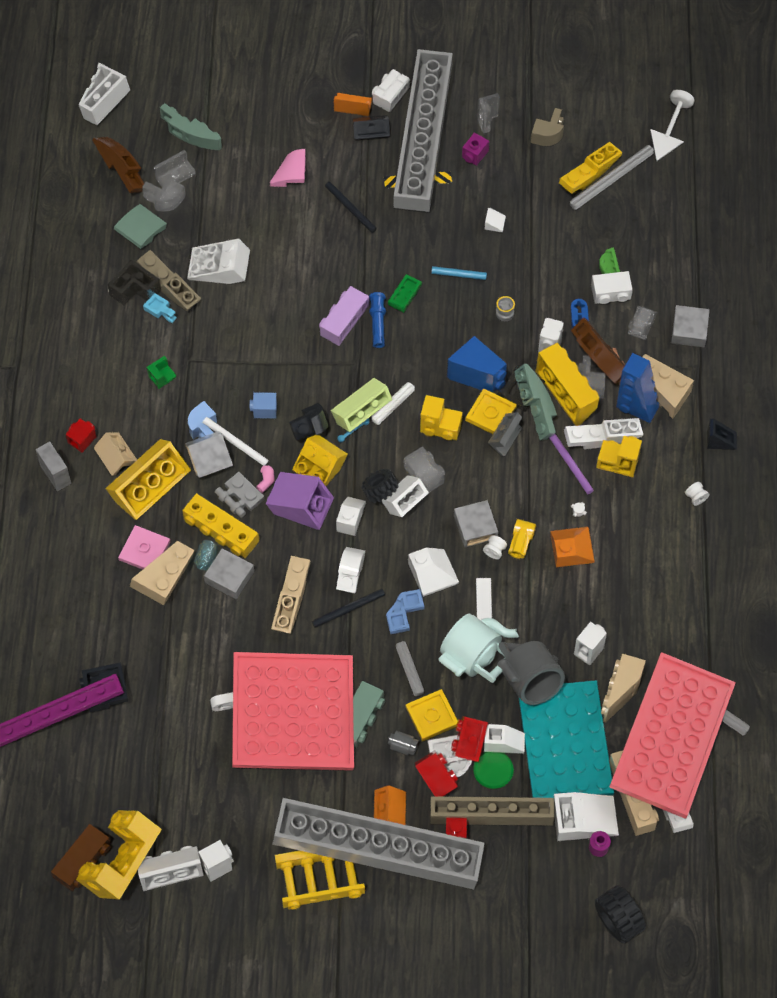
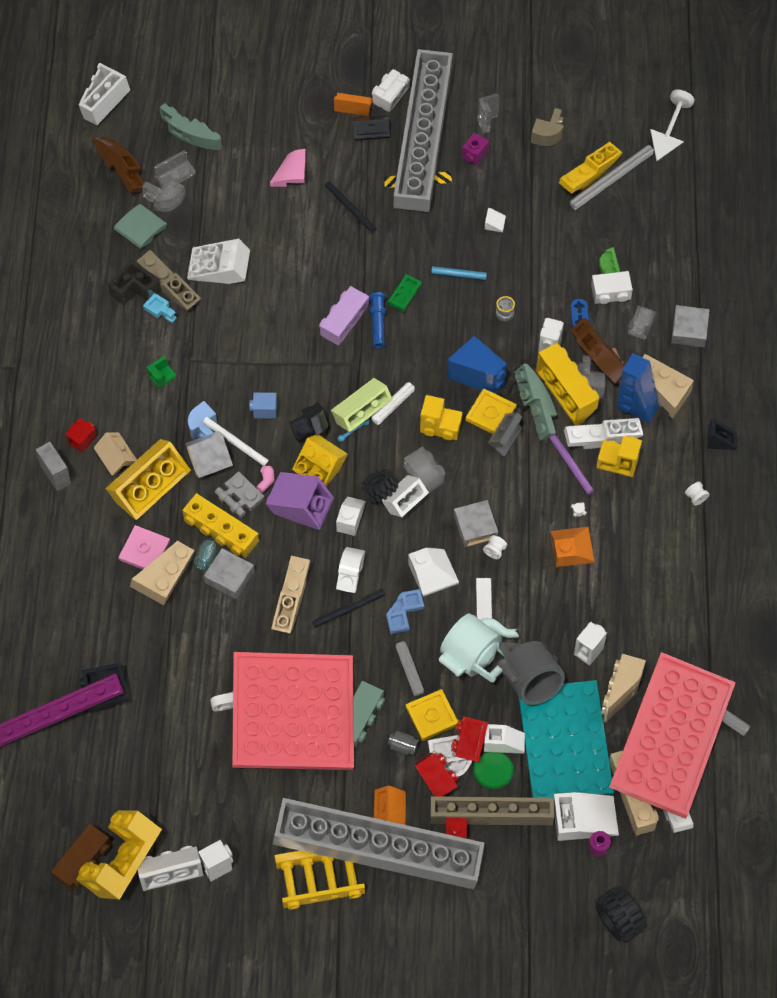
(522, 535): yellow piece -> none

